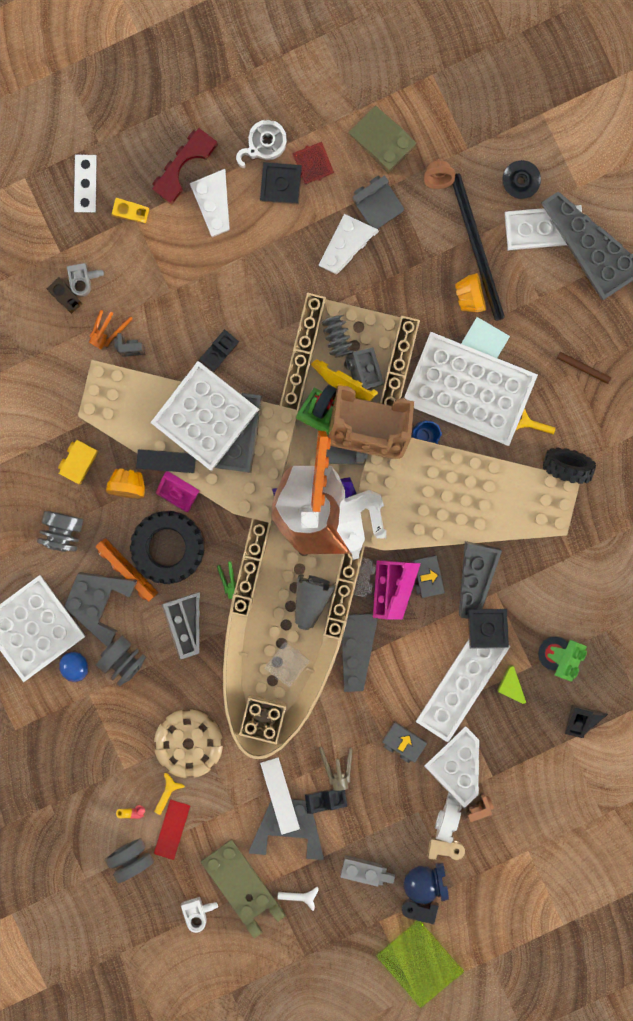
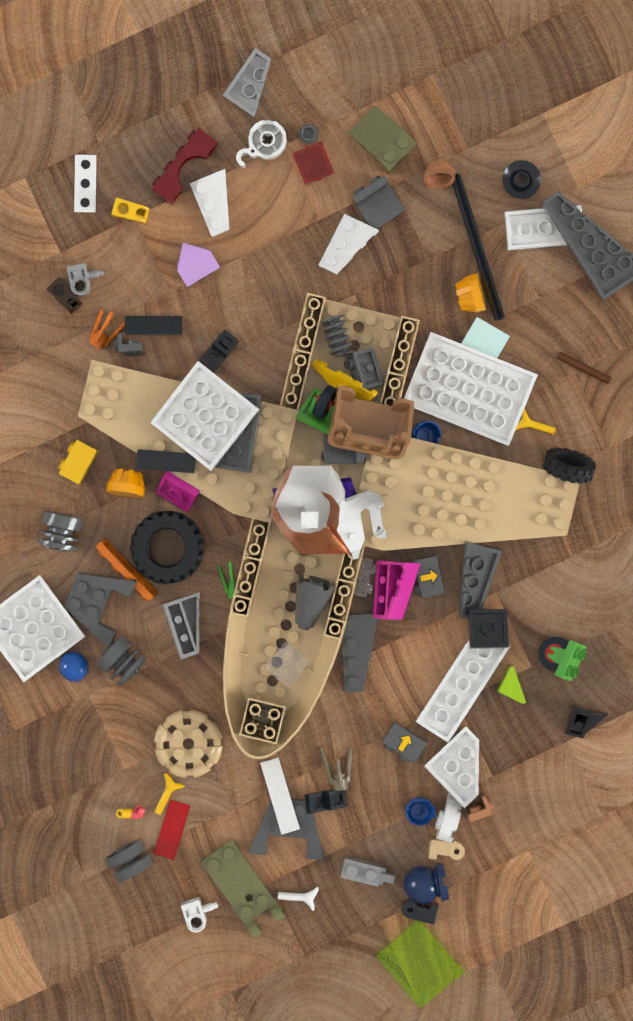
(153, 325): none -> black slope
(195, 263): none -> lavender slope
(249, 83): none -> light grey wing
(281, 183): black plate -> none
(308, 134): none -> dark grey plate
(319, 478): orange plate -> none
(420, 811): none -> blue hair

